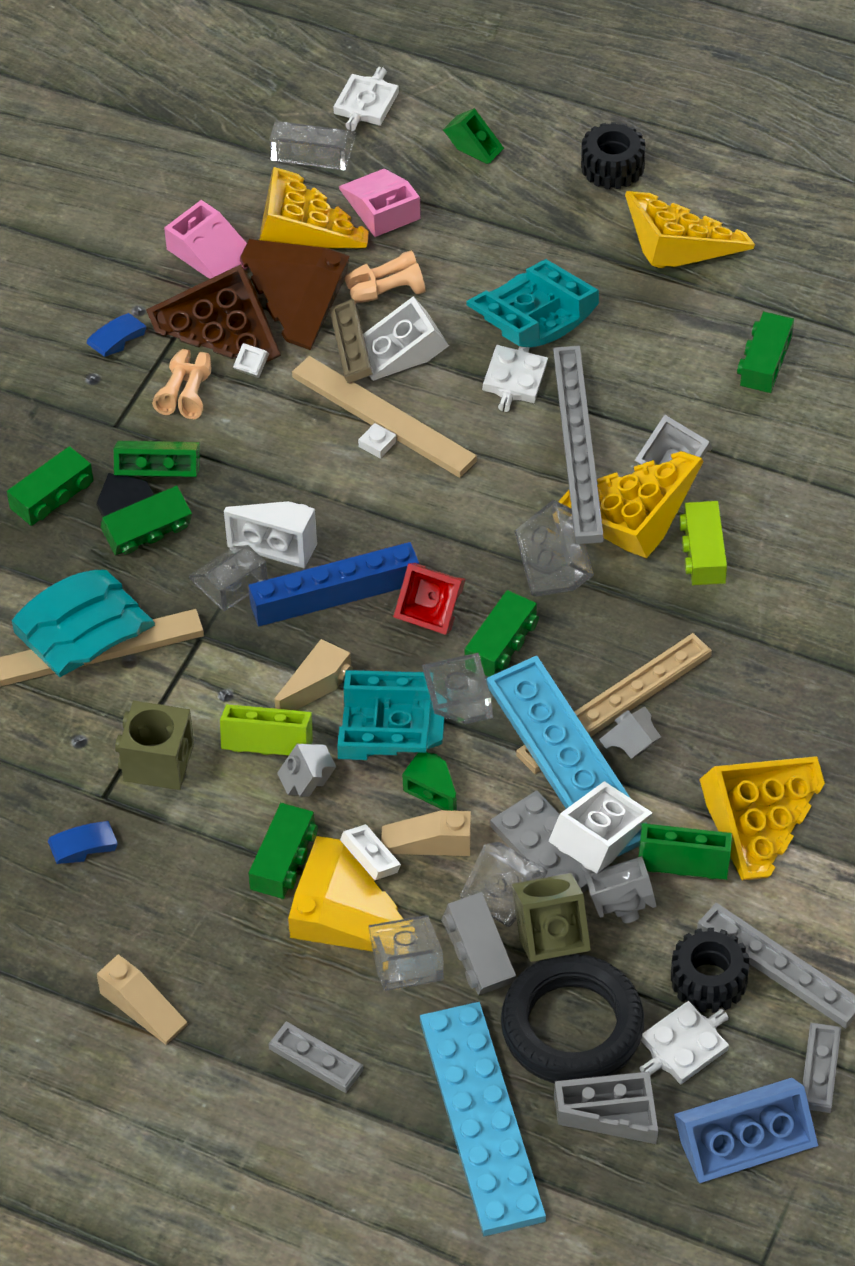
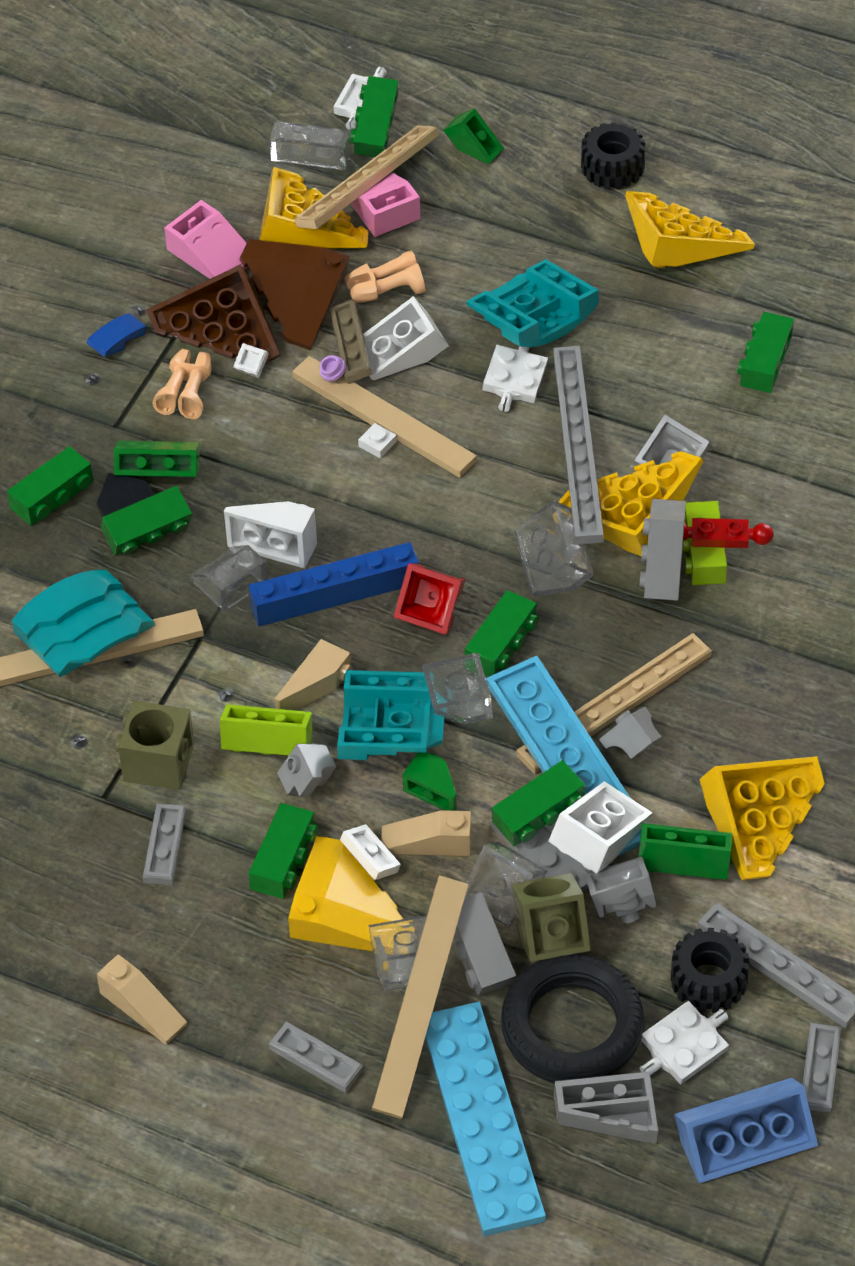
(77, 842): blue slope -> none
(164, 844): none -> light grey tile
(332, 368): none -> lavender plate
(366, 177): none -> tan tile
(374, 116): none -> green brick
(419, 997): none -> tan tile
(537, 803): none -> green brick
(663, 550): none -> light grey wedge
(726, 533): none -> red plate

